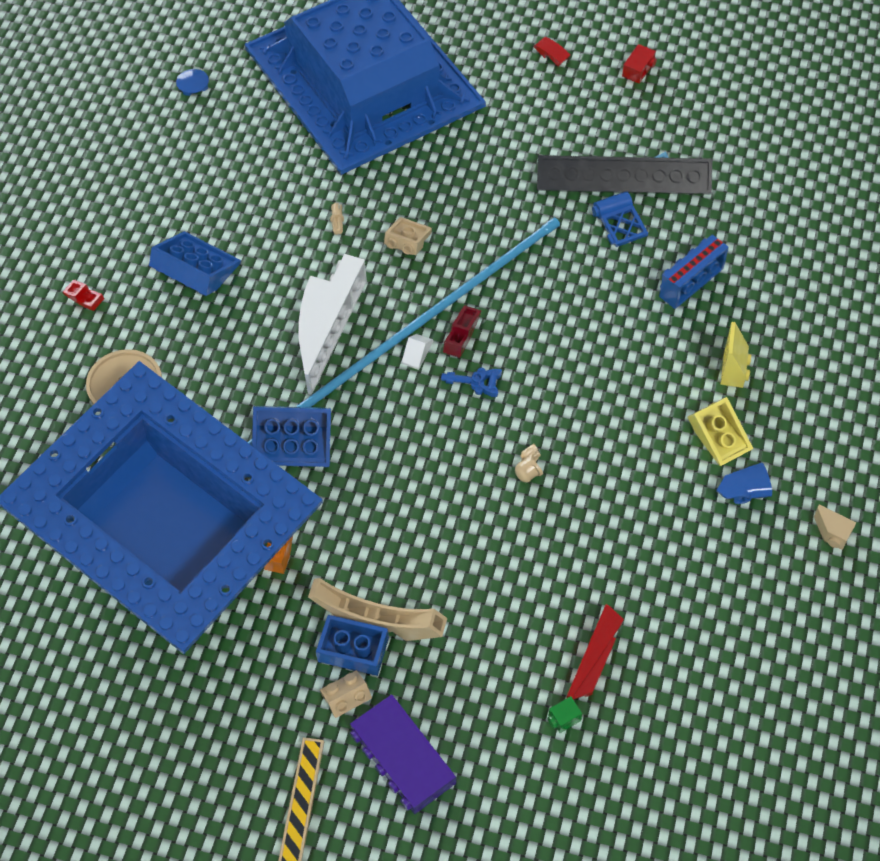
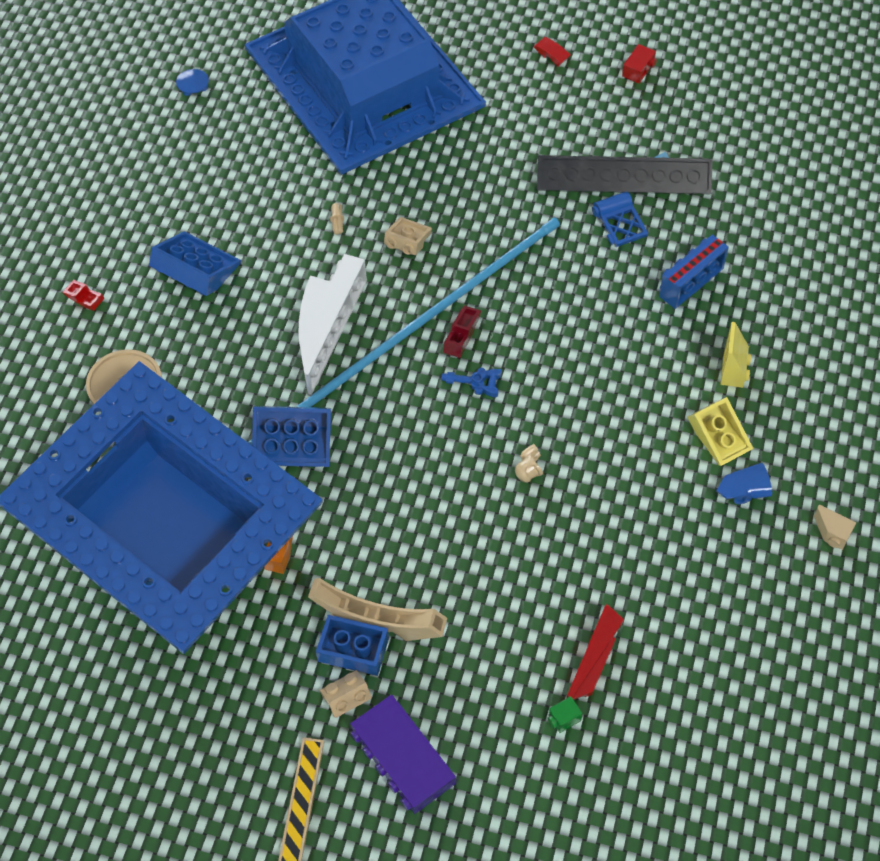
(416, 351): white slope -> none

